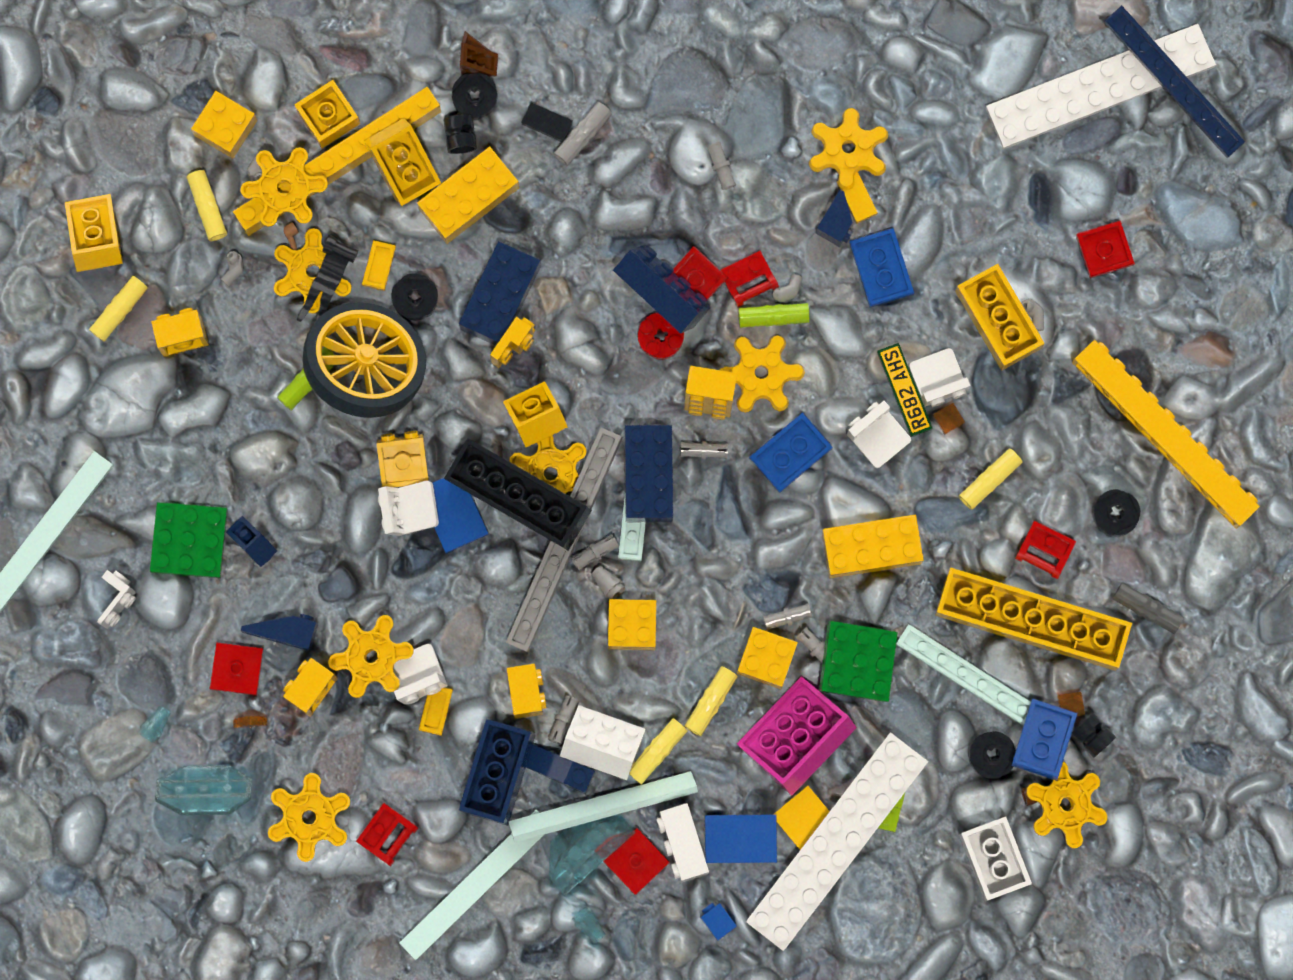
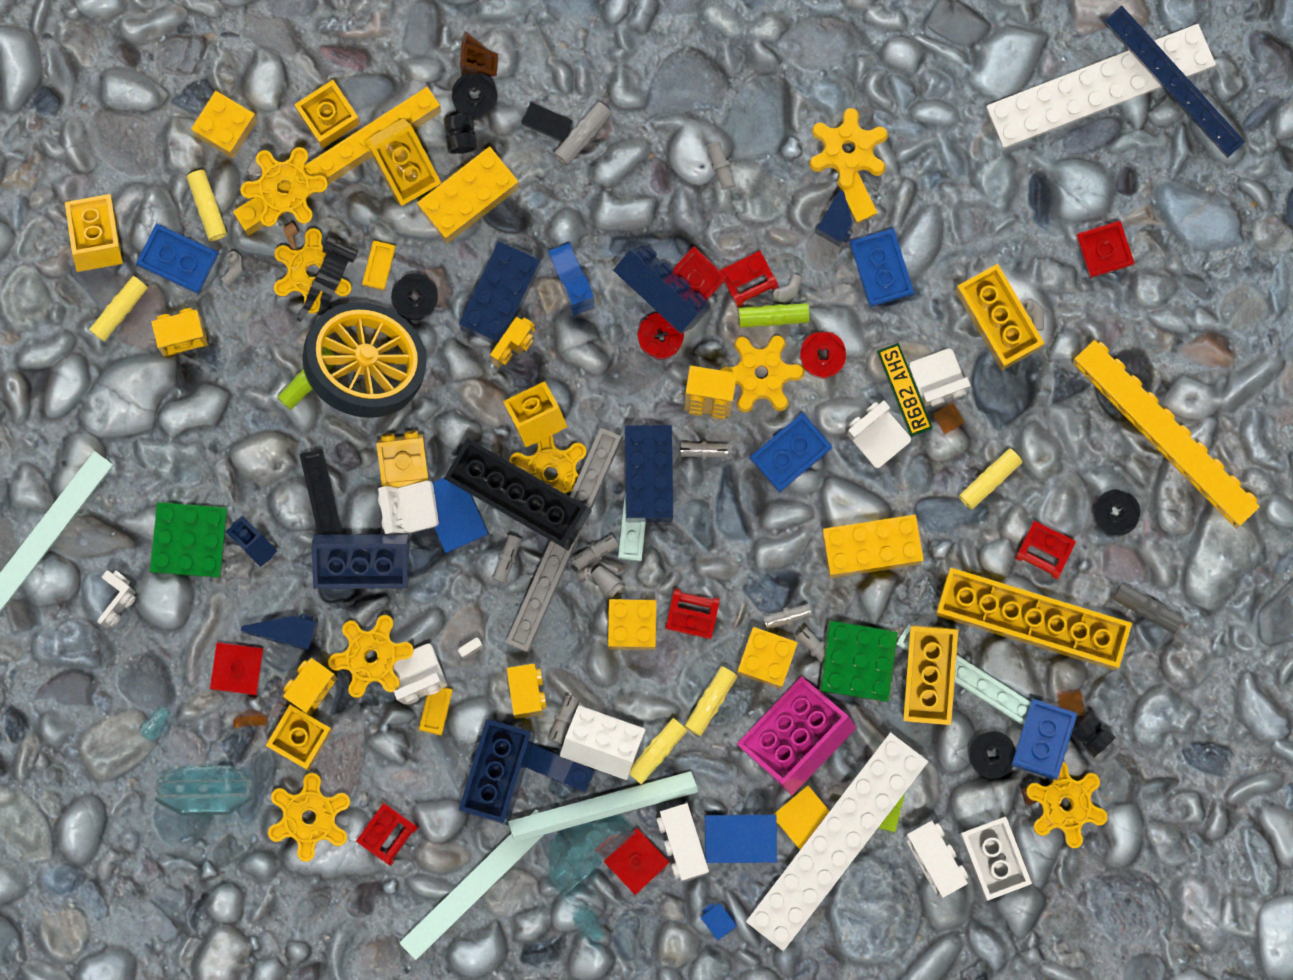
(177, 258): none -> blue tile
(299, 738): none -> yellow brick
(320, 493): none -> black plate
(360, 561): none -> dark blue brick
(470, 648): none -> white tile
(506, 559): none -> light grey pin
(572, 279): none -> blue arch
(690, 621): none -> red plate
(823, 368): none -> red plate
(931, 675): none -> yellow brick
(936, 859): none -> white brick

